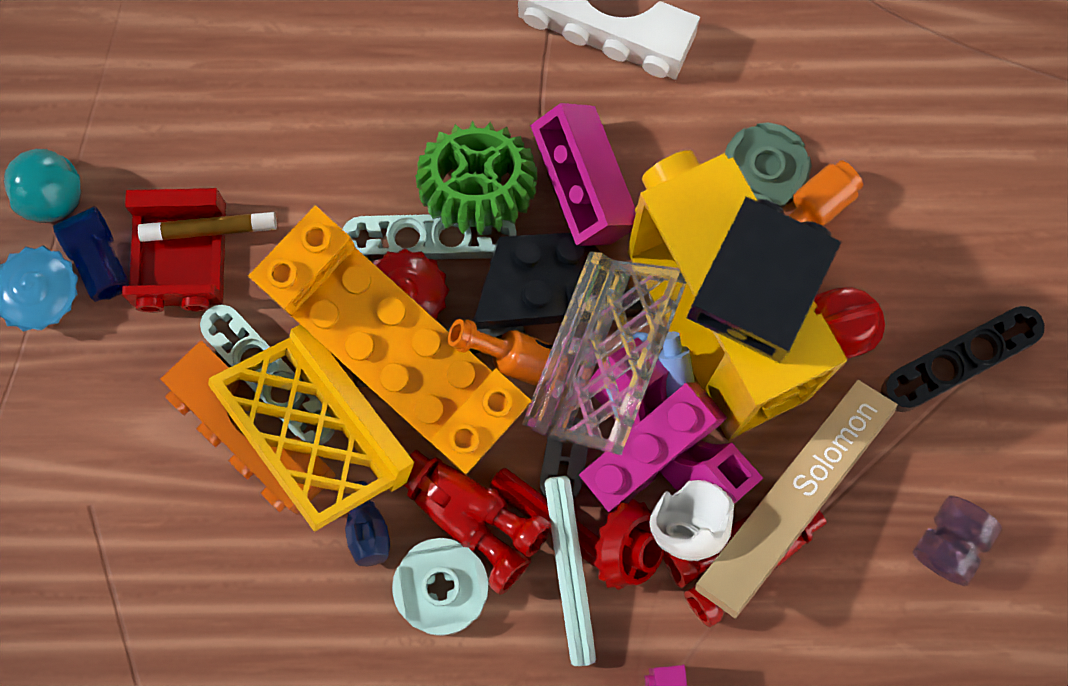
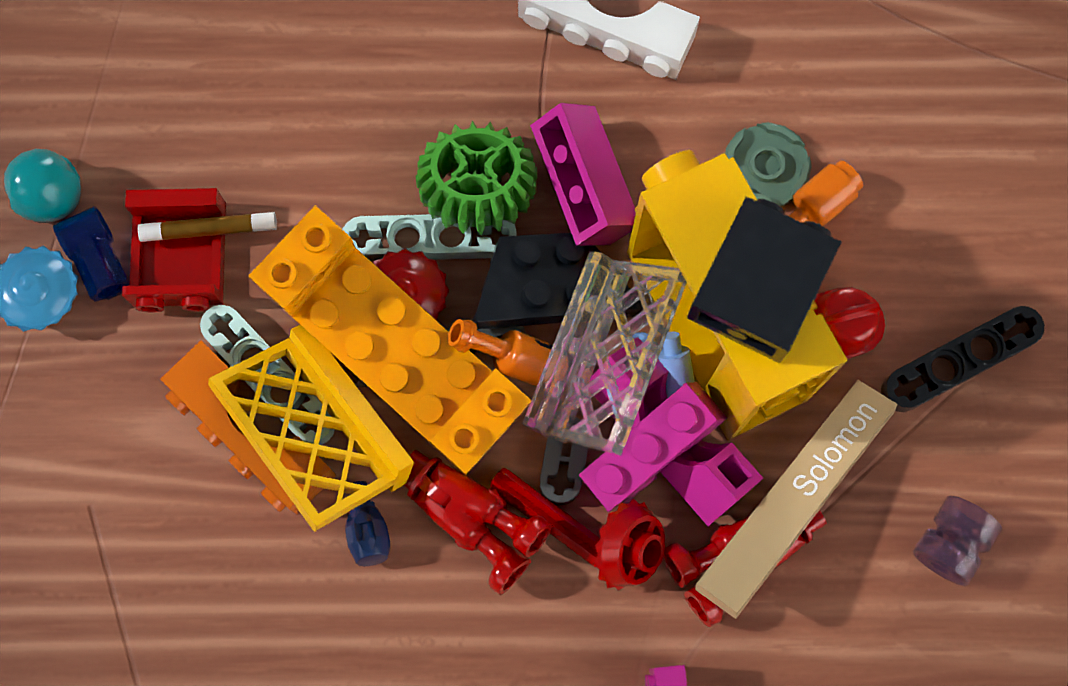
(419, 570): light aqua plate -> none
(570, 571): light aqua axle -> none
(693, 521): white hair -> none

